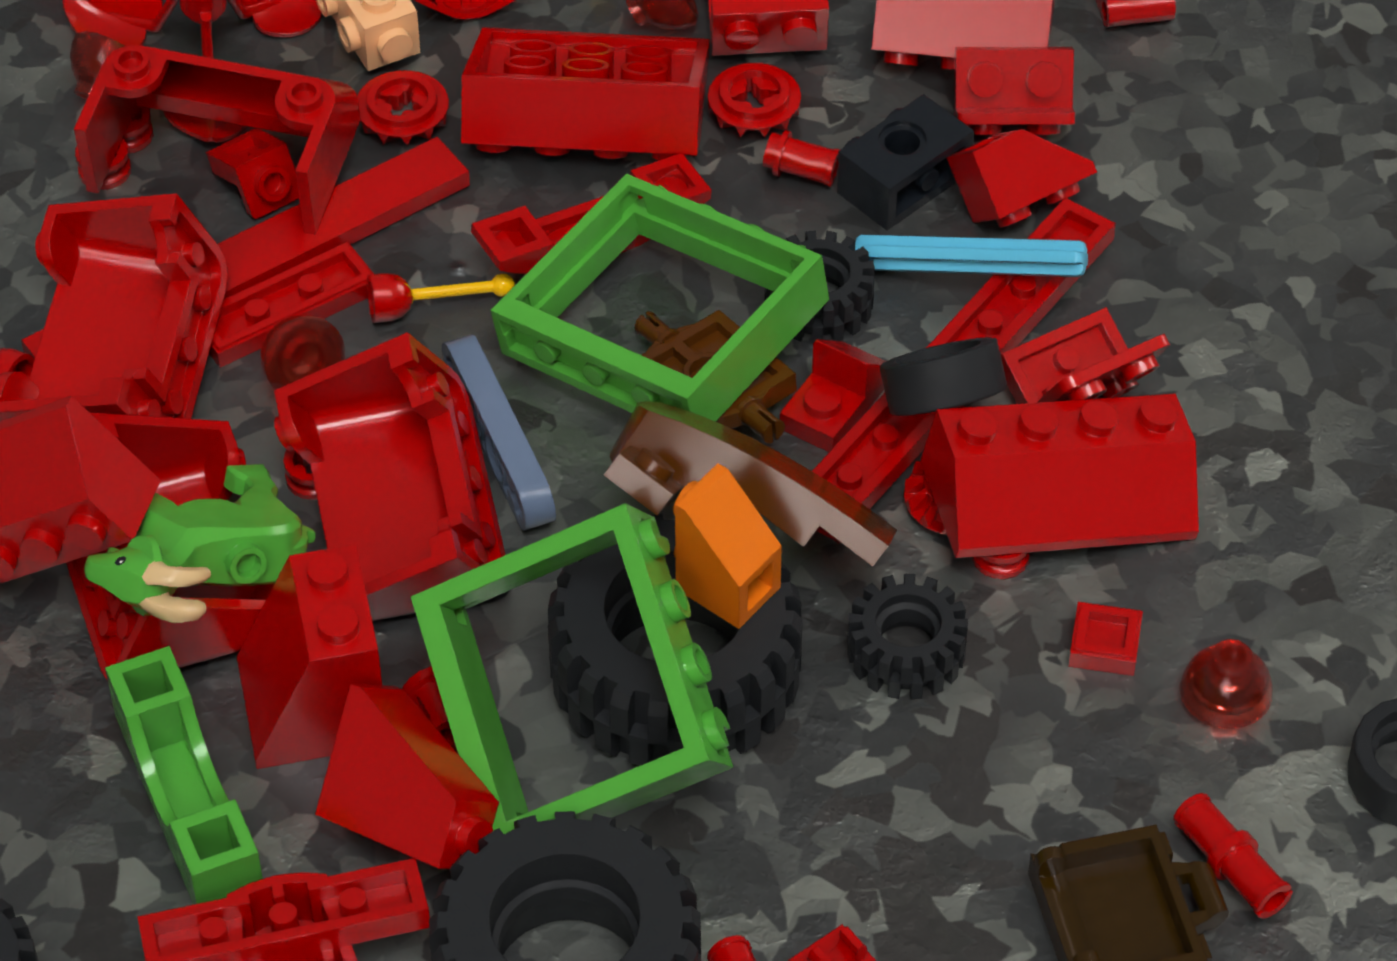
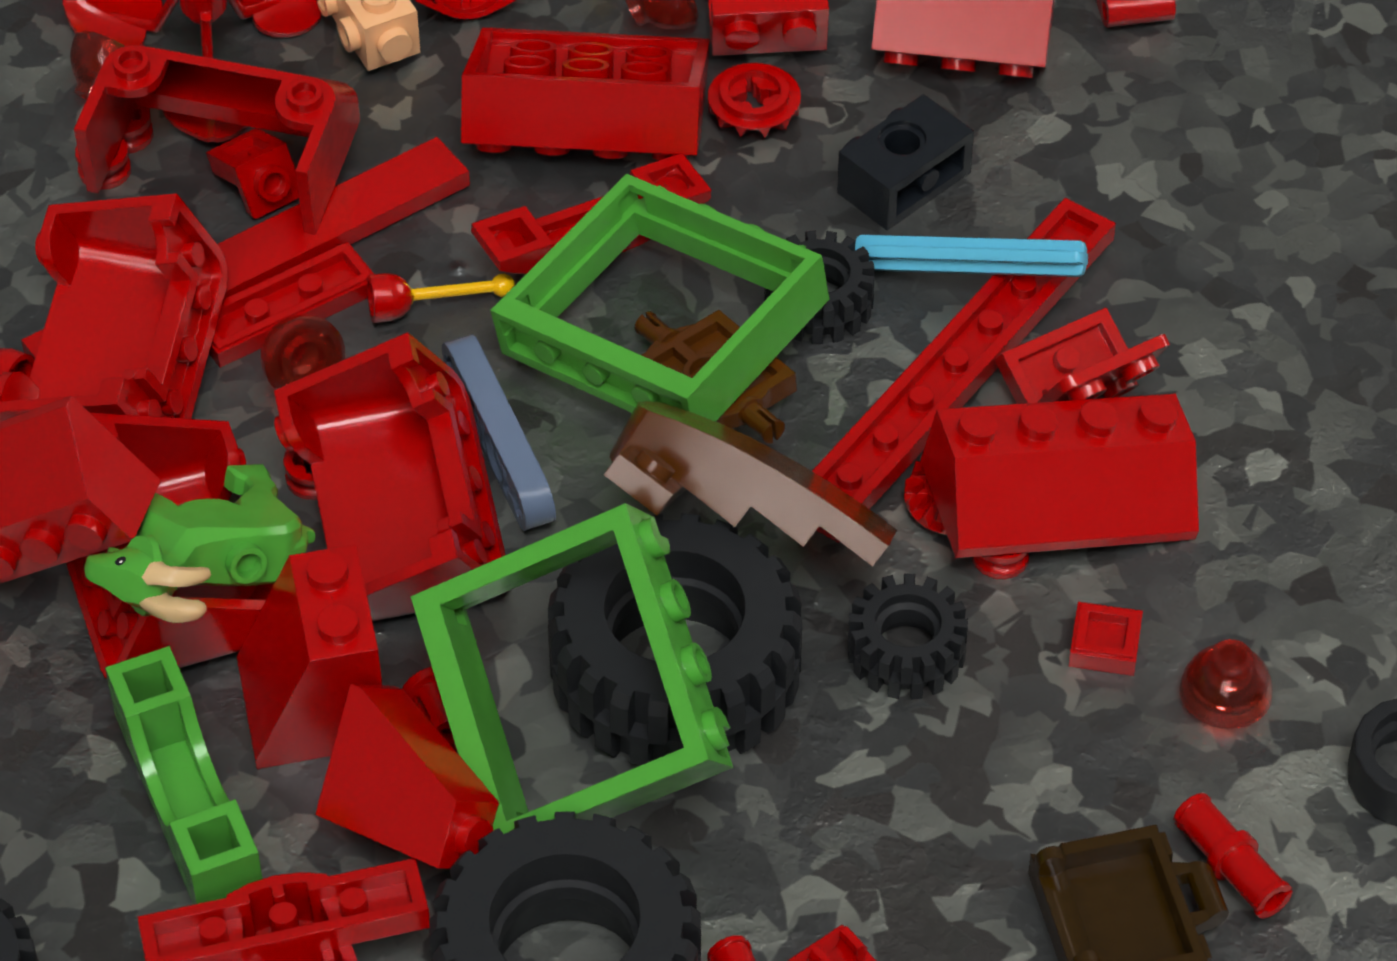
(393, 92): red gear -> none
(724, 548): orange slope -> none
(800, 158): red pin -> none
(834, 395): red slope -> none
(943, 376): black tyre -> none
(1013, 171): red slope -> none
(1014, 88): red bracket -> none

